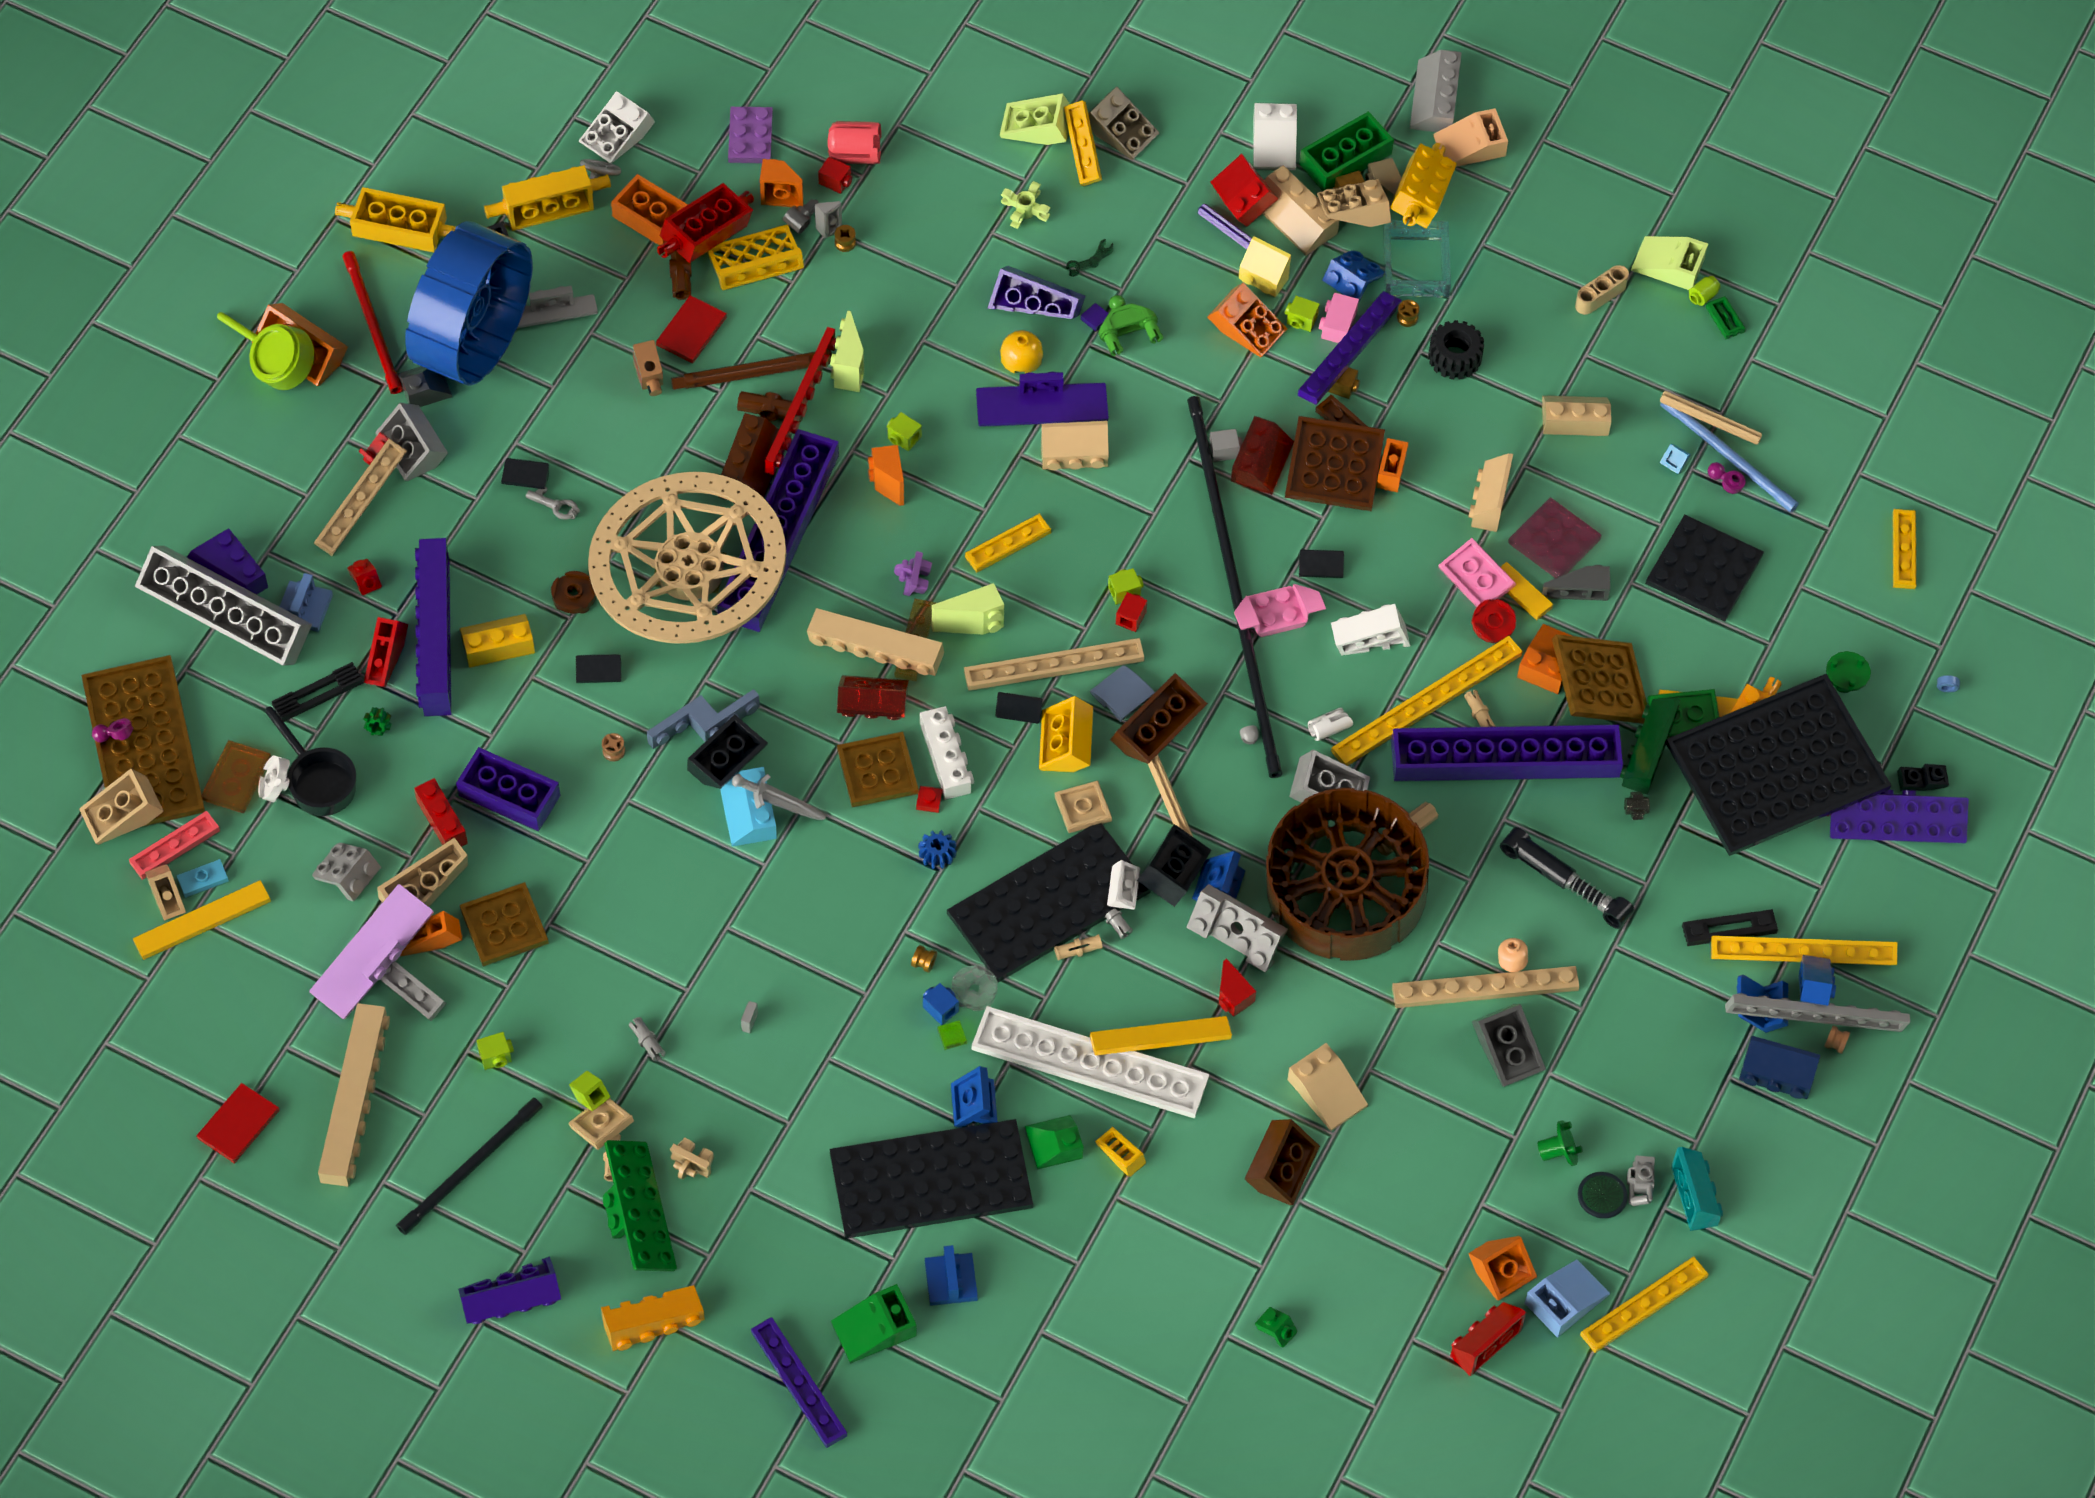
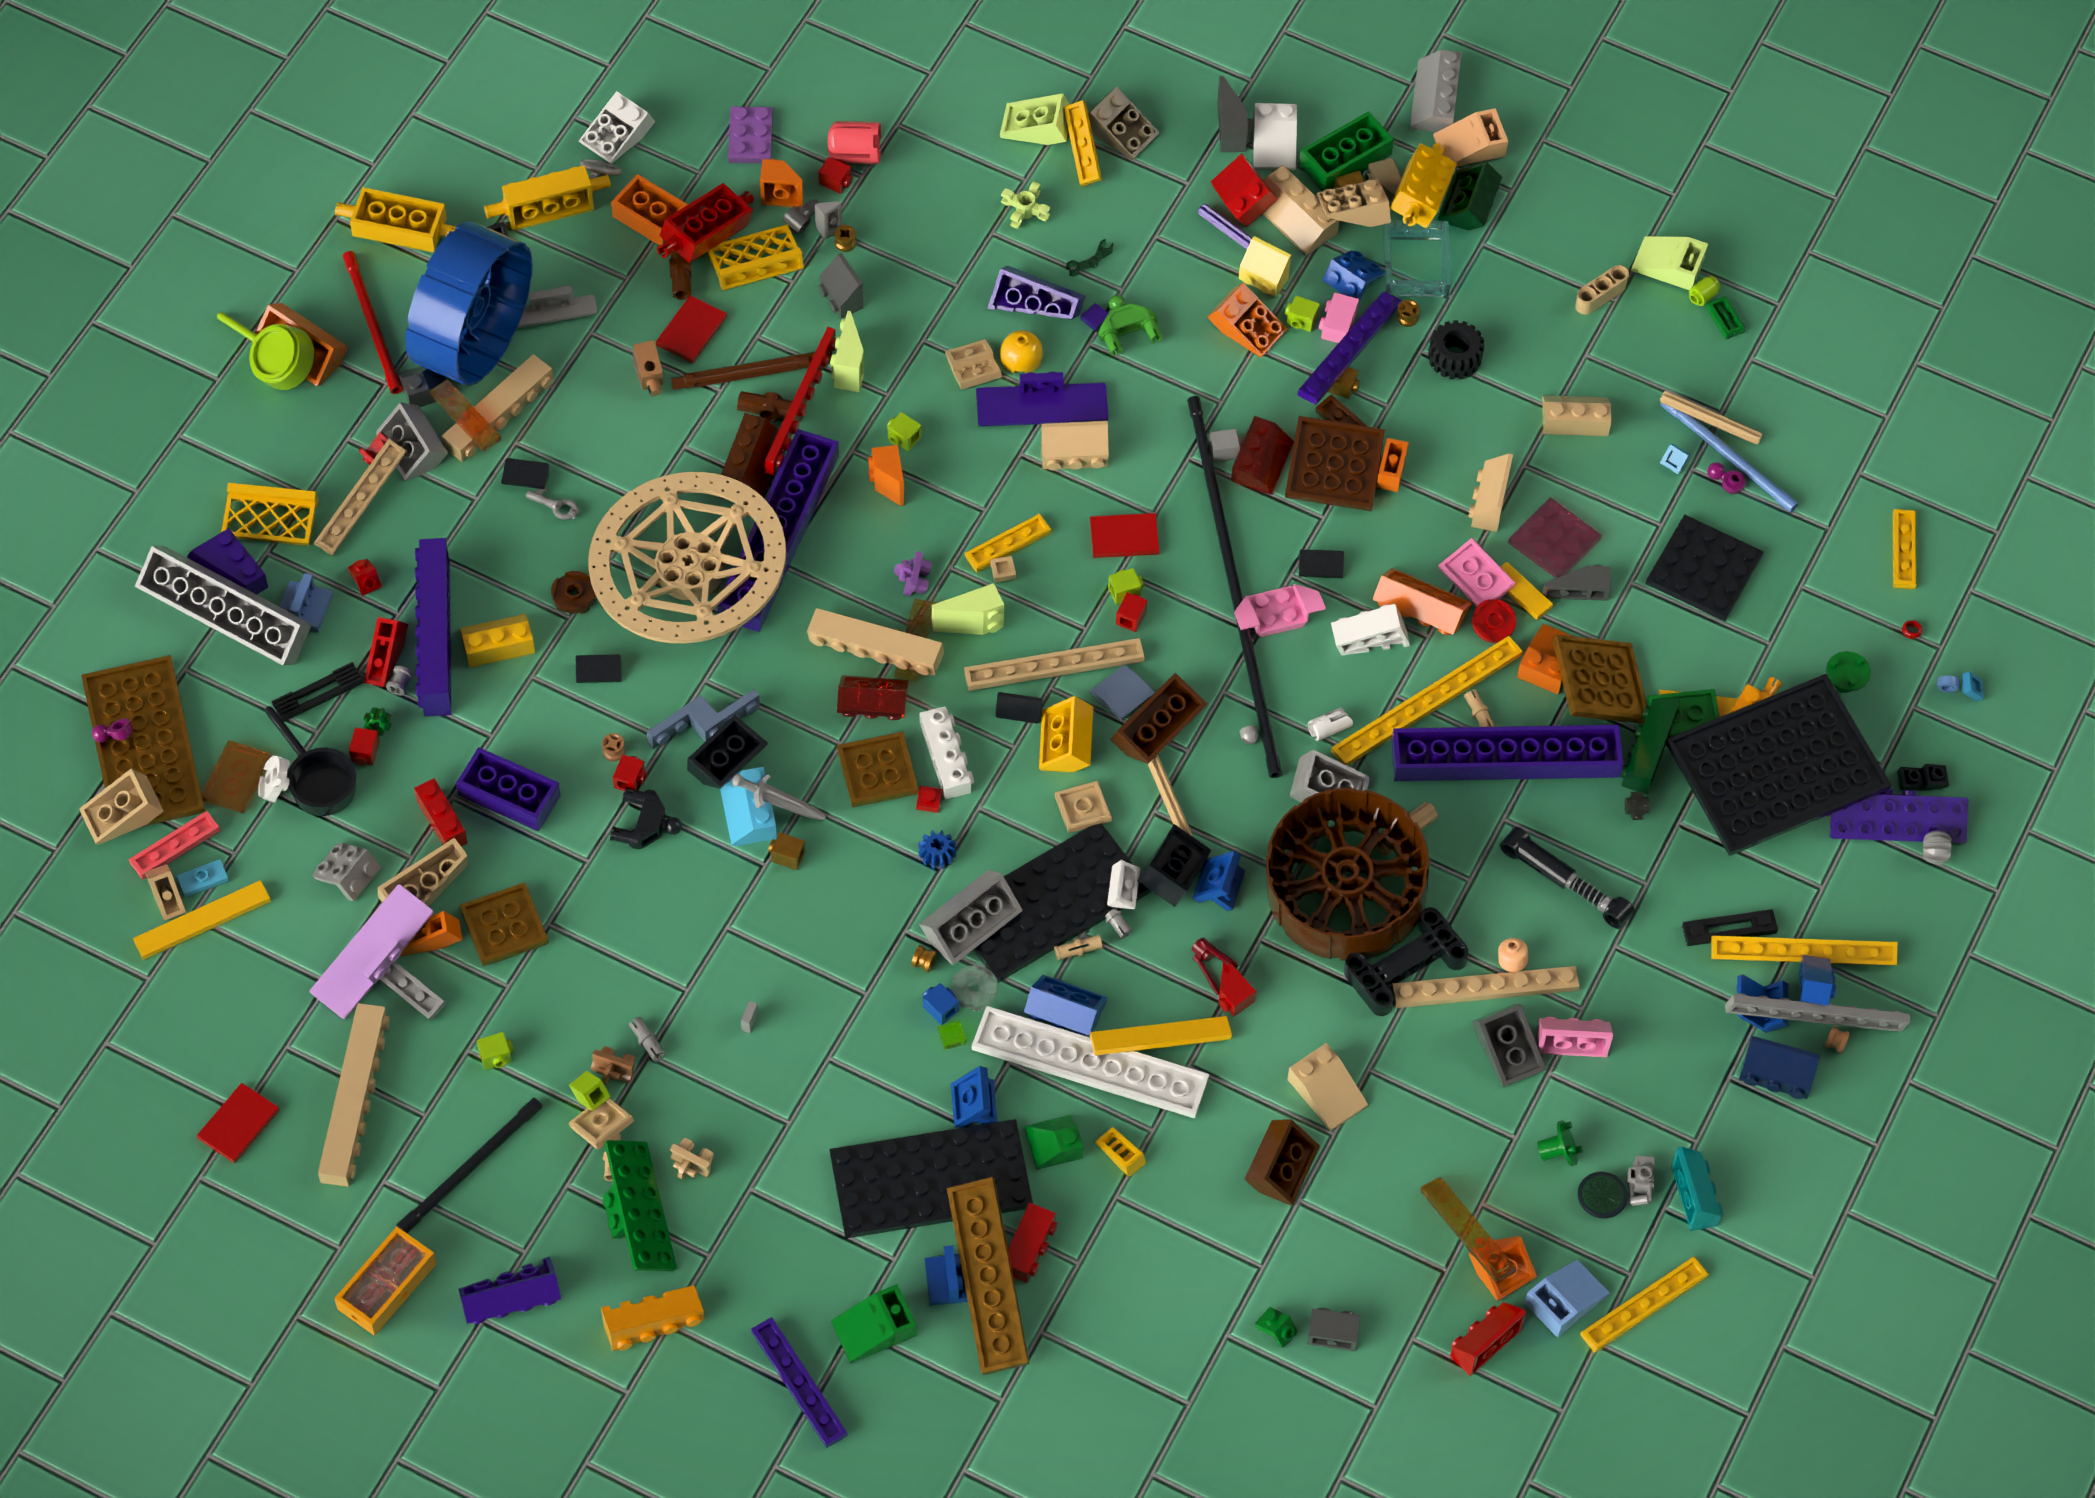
(276, 498): none -> yellow fence
(364, 746): none -> red brick
(385, 1281): none -> brick
(399, 680): none -> light grey bush
(465, 415): none -> clear orange tile
(502, 404): none -> tan brick
(611, 1066): none -> medium nougat hips
(629, 773): none -> red brick
(650, 821): none -> black connector
(787, 850): none -> pearl gold brick
(841, 287): none -> dark grey slope
(971, 916): none -> light grey slope
(973, 364): none -> tan slope
(988, 1276): none -> pearl gold plate
(1003, 569): none -> tan plate
(1030, 1241): none -> red brick
(1065, 1005): none -> slope
(1124, 535): none -> red tile
(1206, 951): none -> dark red plant
(1216, 916): light grey piece -> none
(1232, 119): none -> dark grey slope
(1333, 1329): none -> dark grey brick
(1405, 961): none -> black beam
(1422, 601): none -> slope
(1468, 1229): none -> clear orange tile
(1470, 196): none -> dark green slope
(1574, 1037): none -> bright pink slope
(1917, 625): none -> red piece
(1937, 847): none -> light grey piece
(1972, 686): none -> dark azure plate

